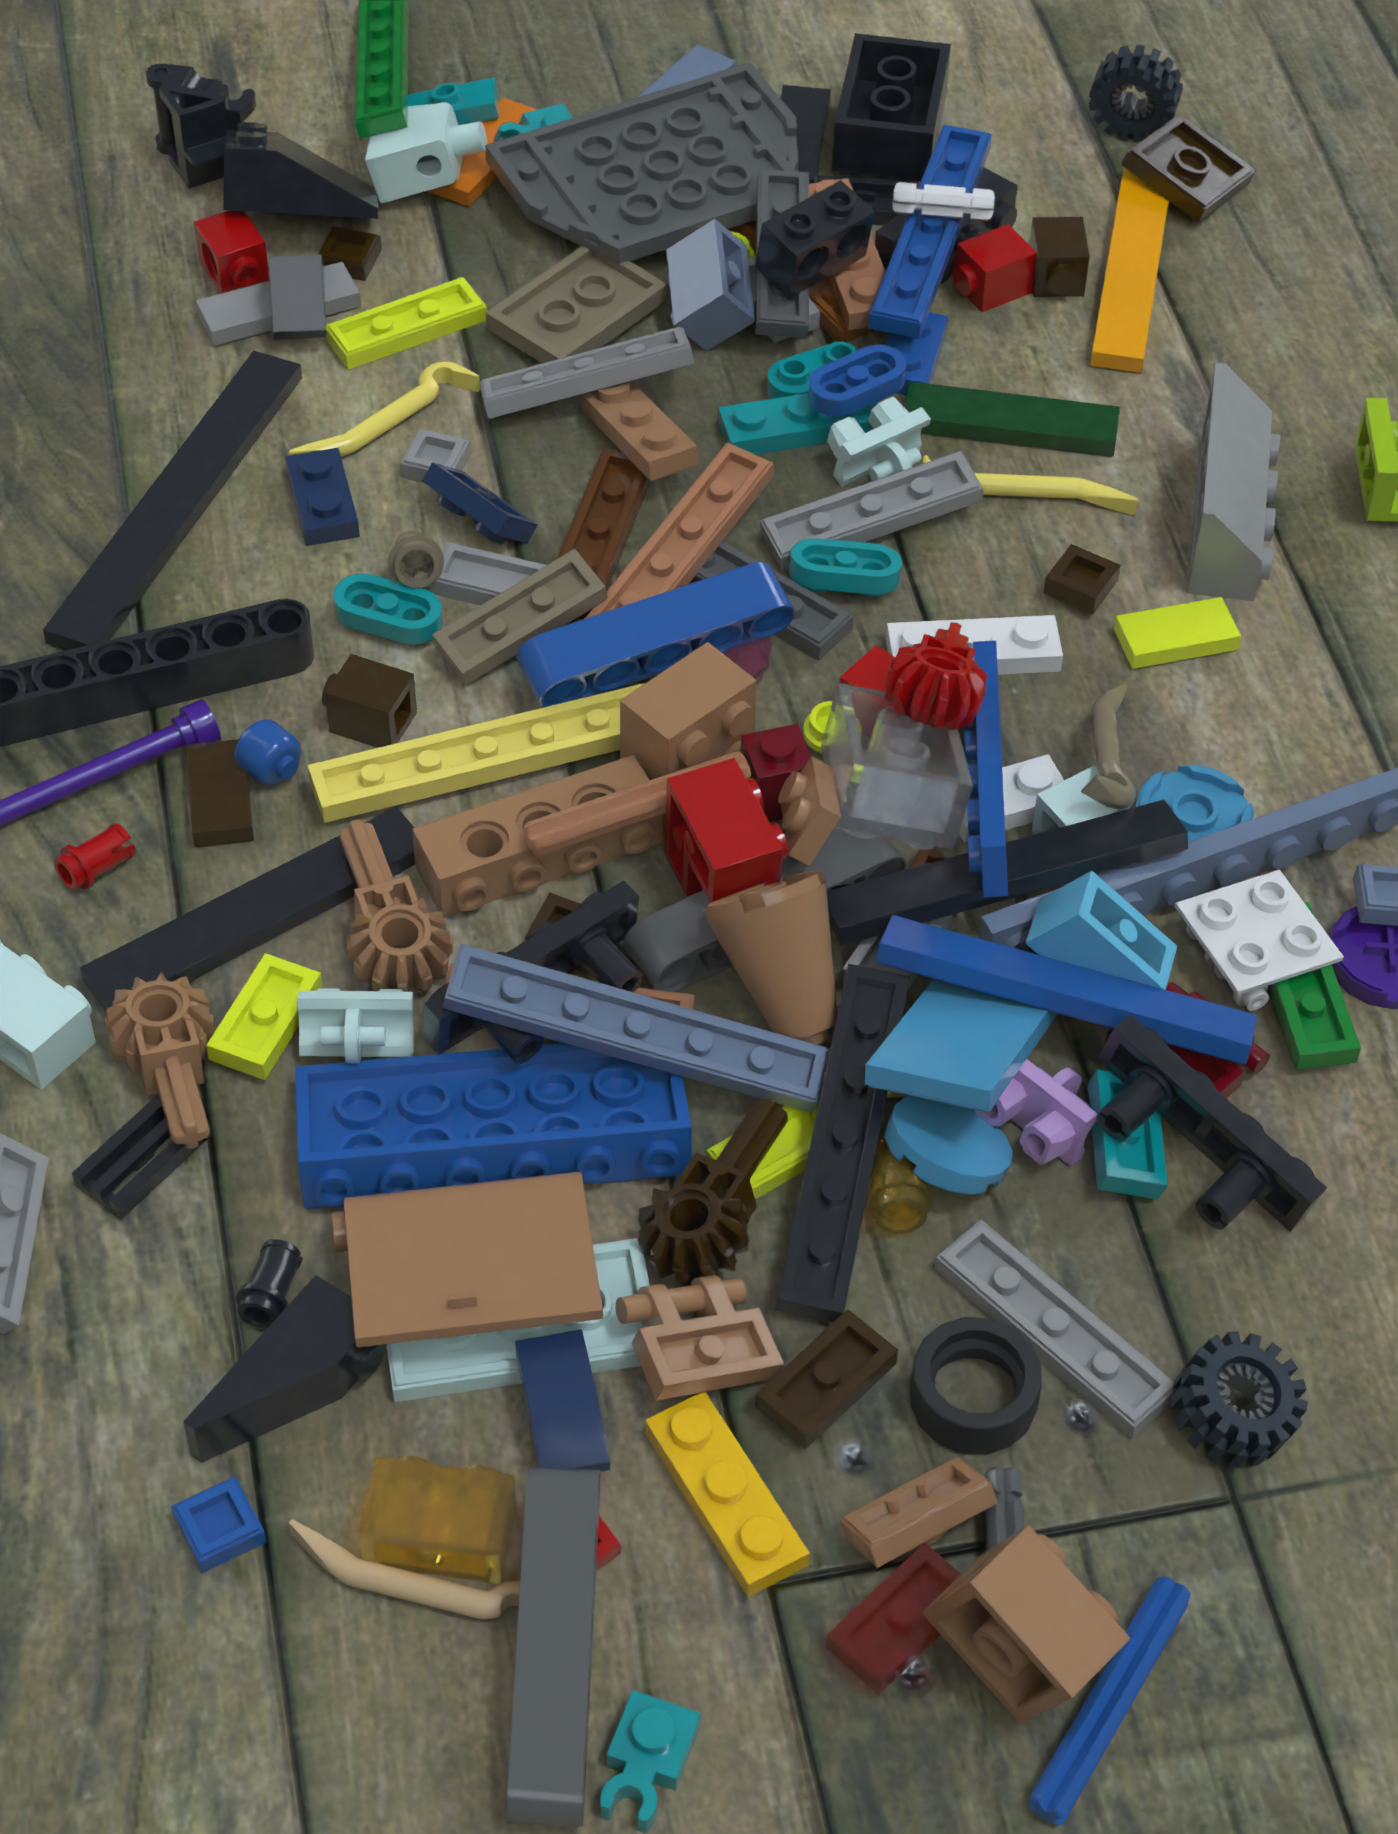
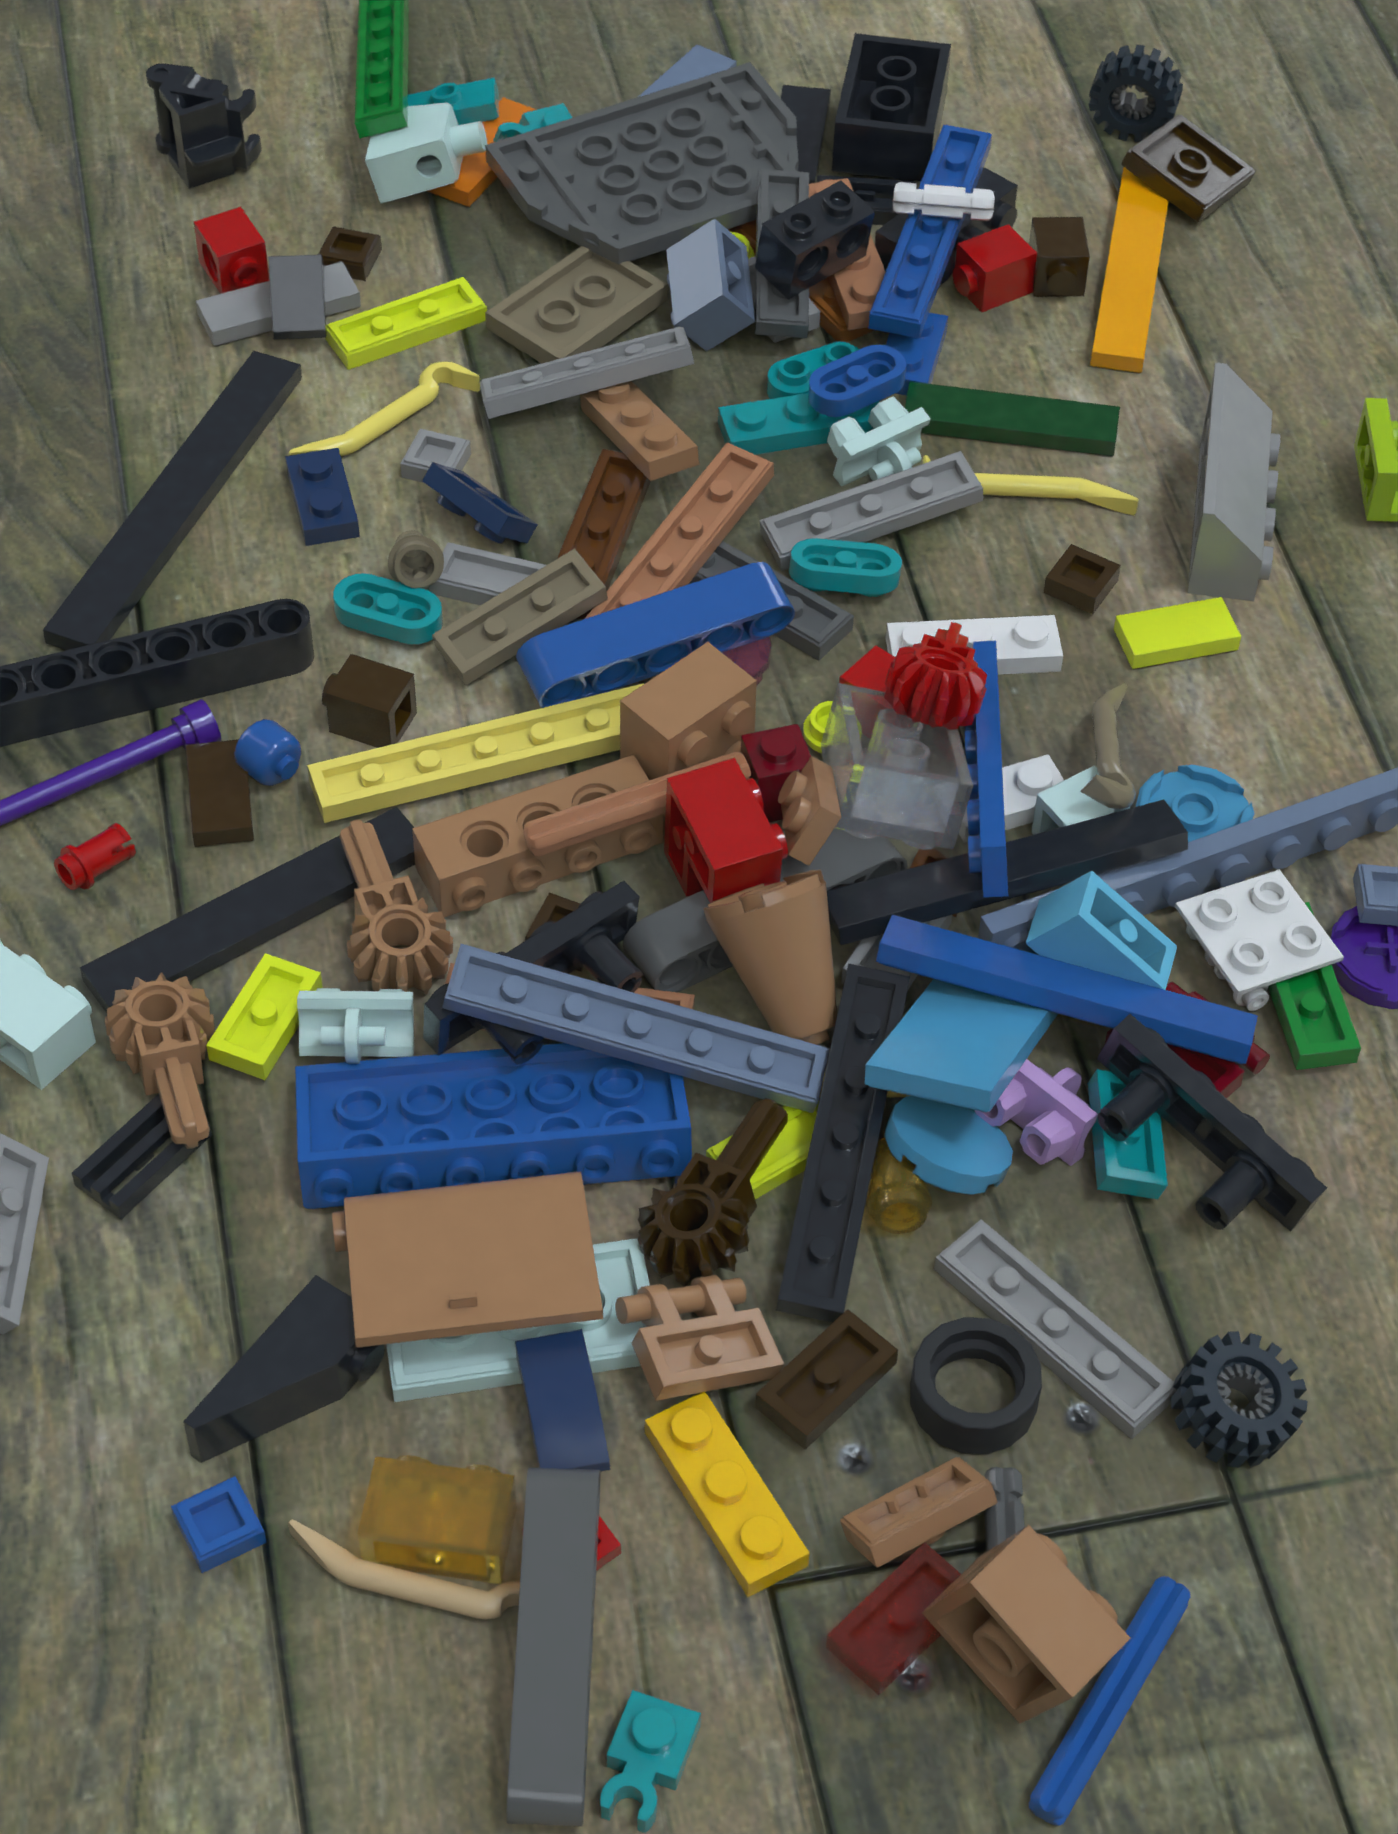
(267, 1289): black pin -> none
(281, 176): black slope -> none

